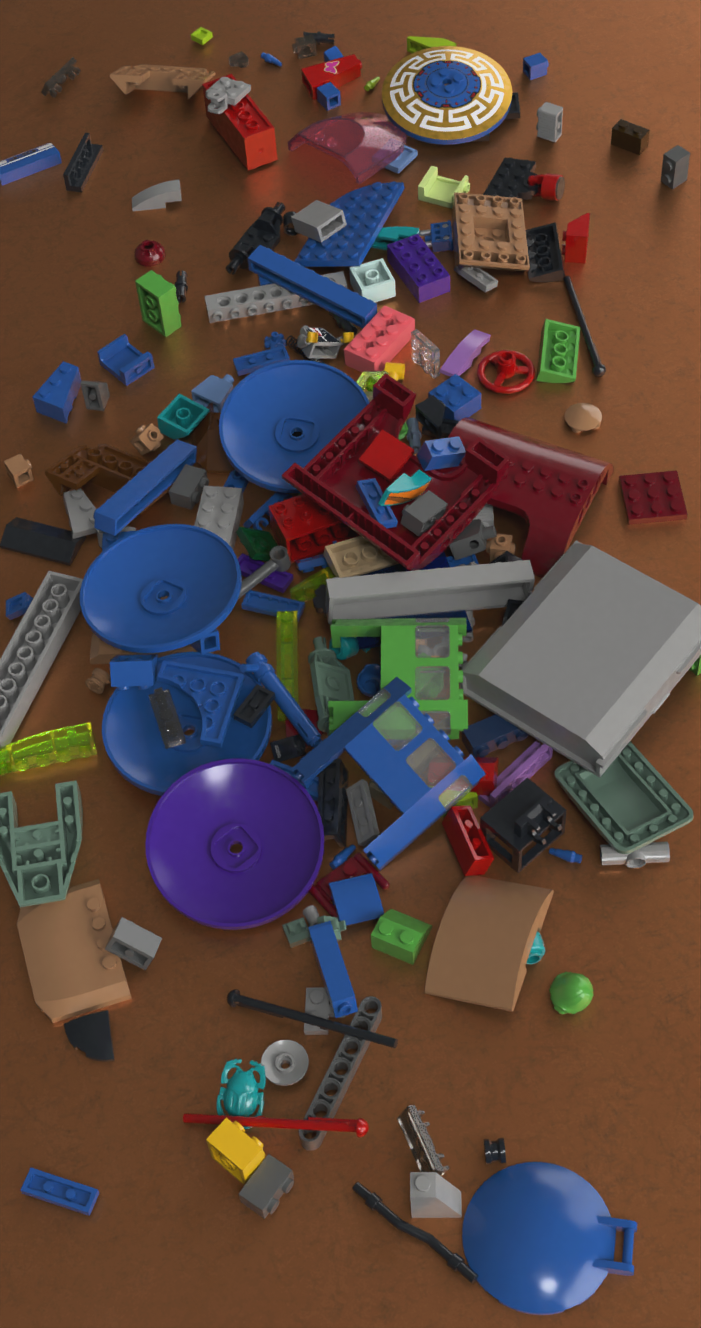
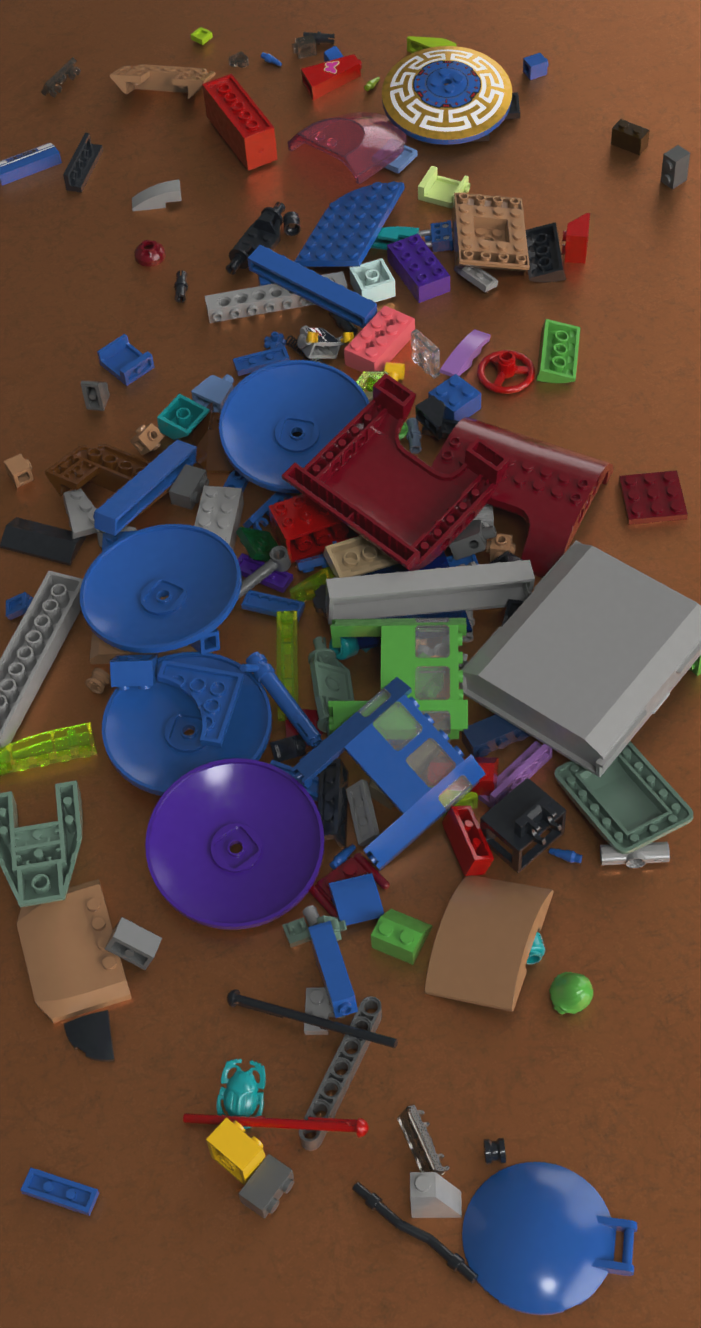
(58, 392): blue wedge -> none
(158, 303): bright green brick -> none
(167, 718): clear smoke plate -> none
(226, 92): light grey plate -> none
(254, 706): black plate -> none
(285, 1052): light grey dish -> none
(319, 221): light grey brick -> none
(328, 96): blue brick -> none
(369, 680): blue hair -> none
(371, 495): blue plate -> none
(386, 455): red tile -> none
(405, 489): teal slope -> none
(423, 513): dark grey brick -> none
(441, 453): blue brick -> none
(517, 180): black plate -> none
(549, 122): light grey brick -> none
(583, 417): medium nougat dish -> none
(599, 369): black bar -> none

